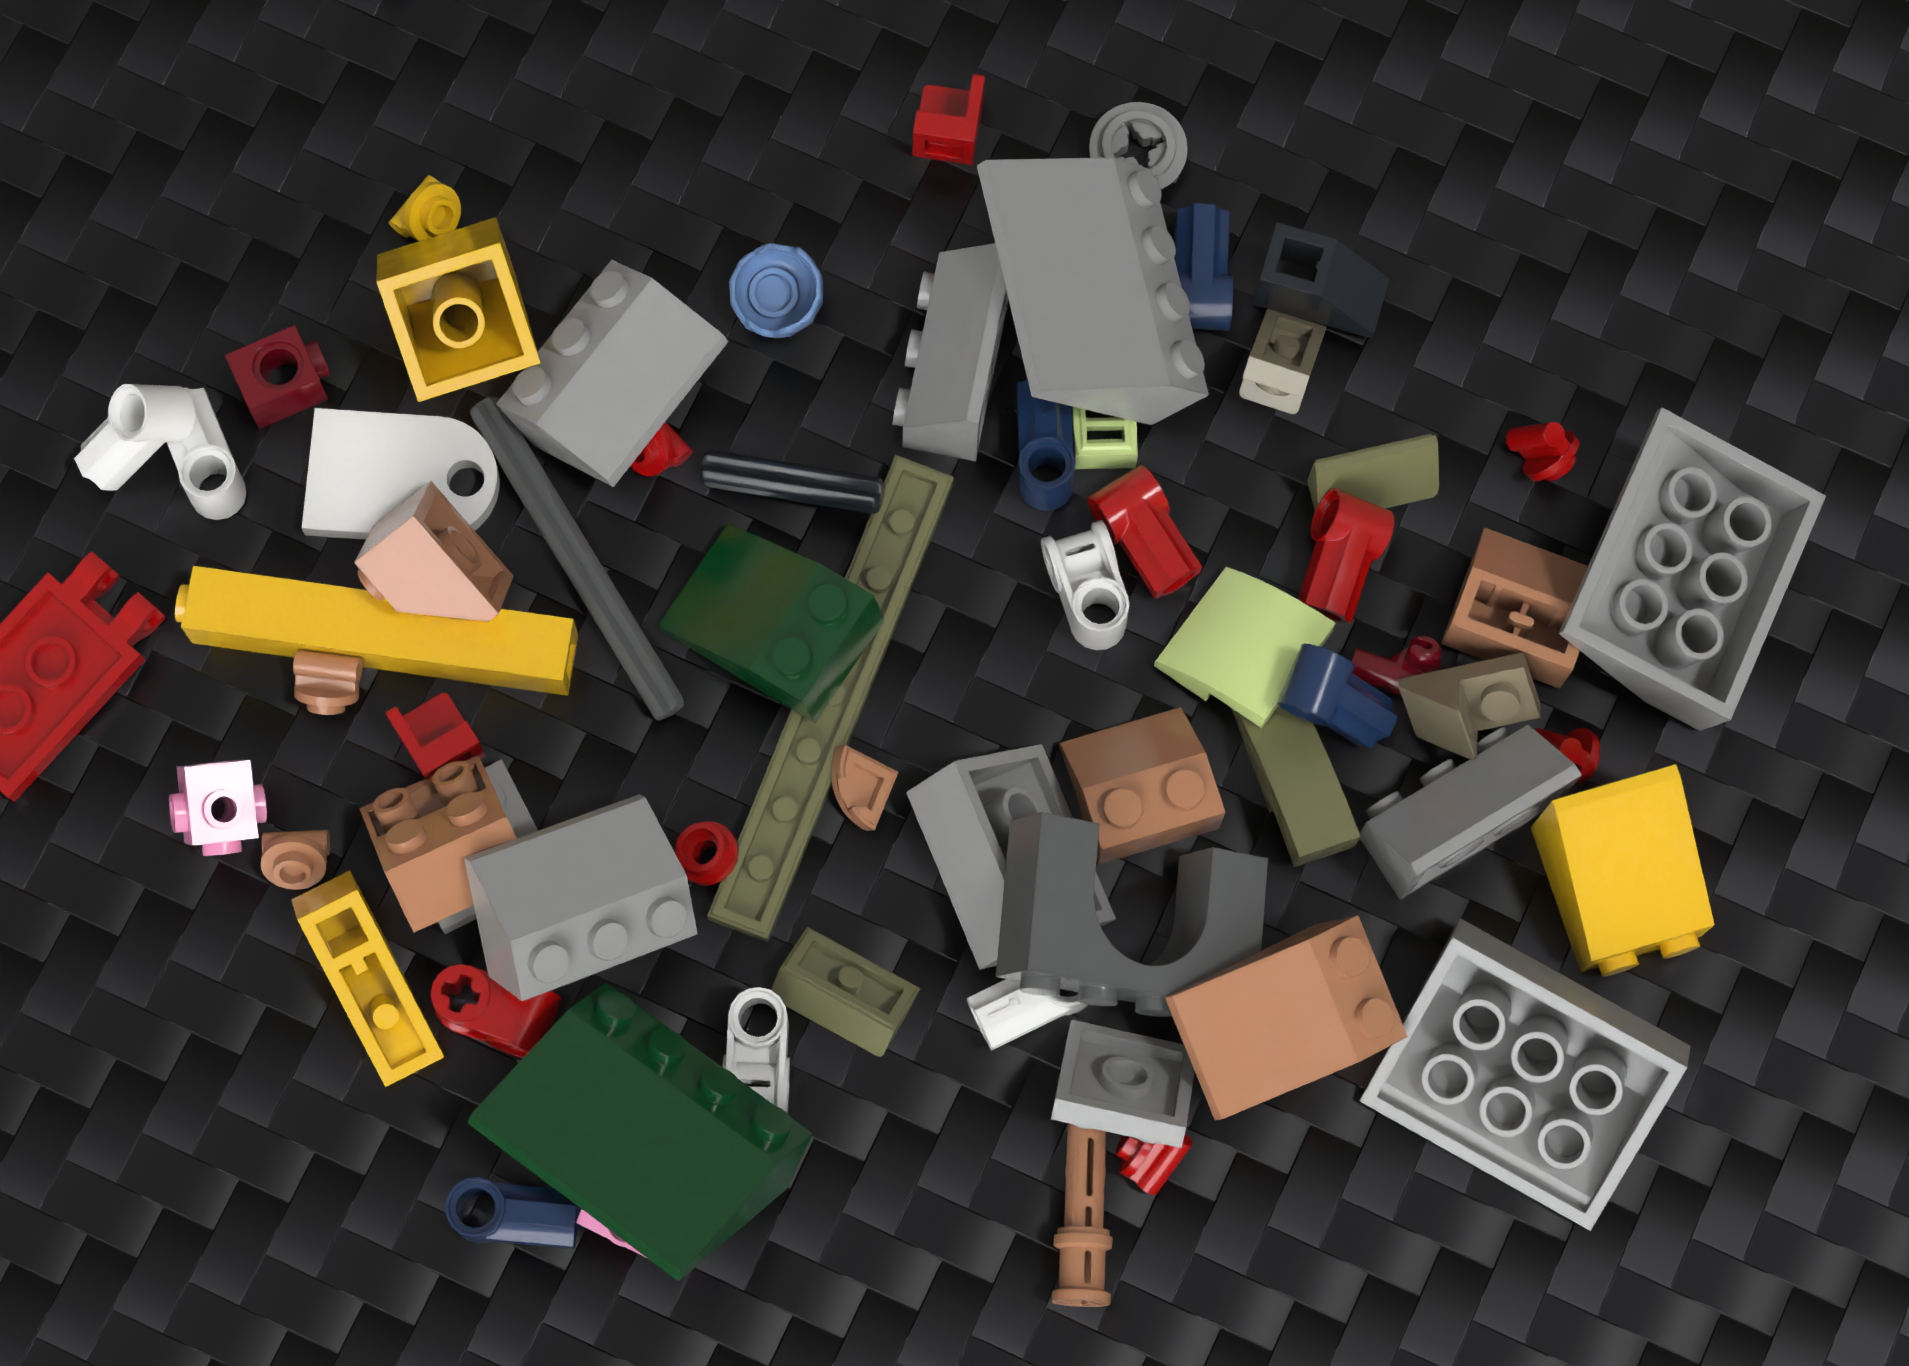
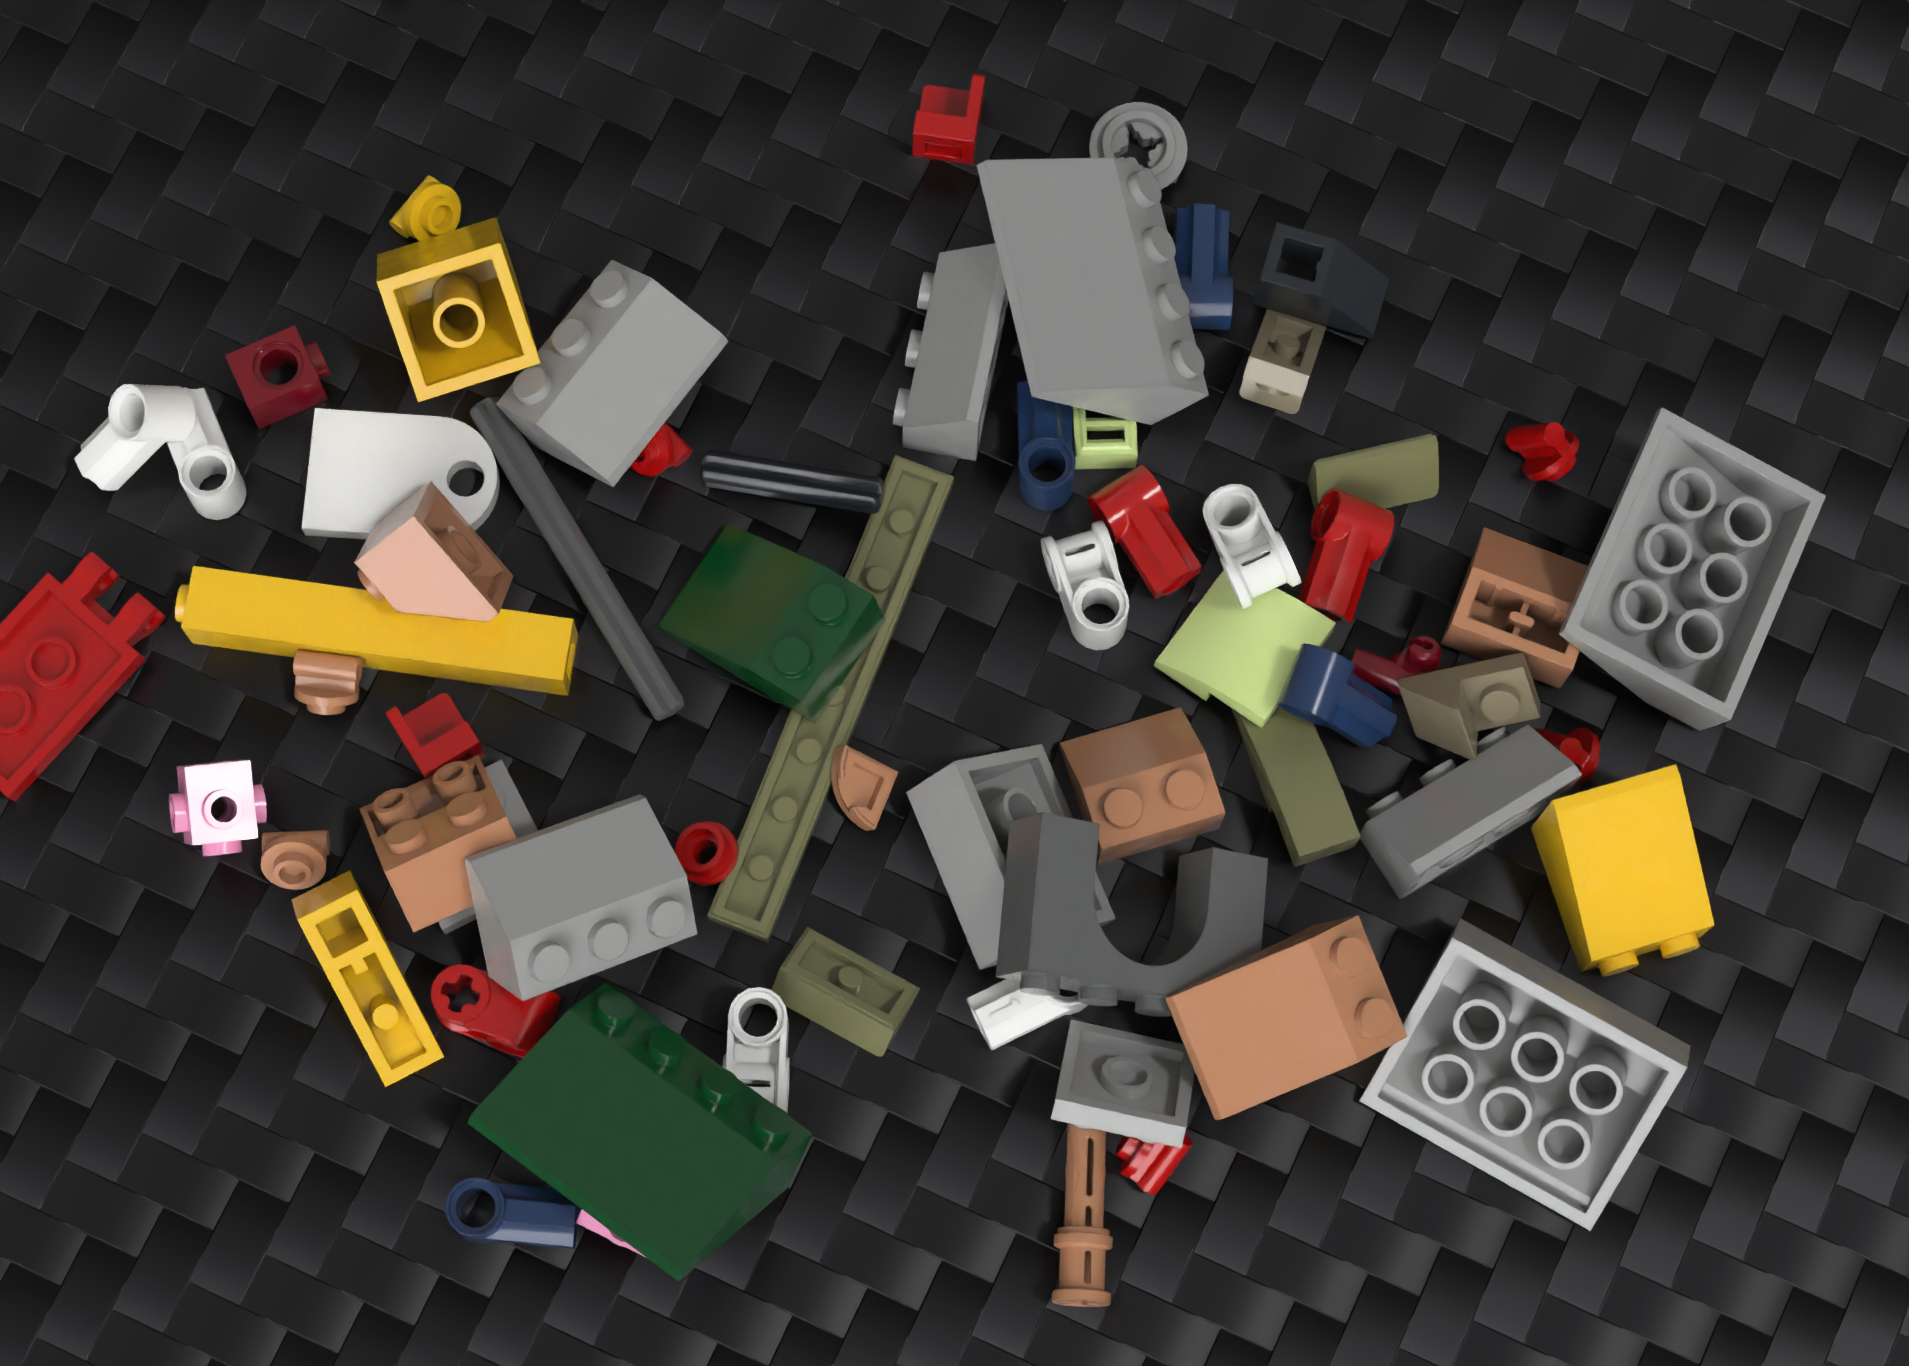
(776, 290): medium blue hair -> none
(1247, 544): none -> white piece

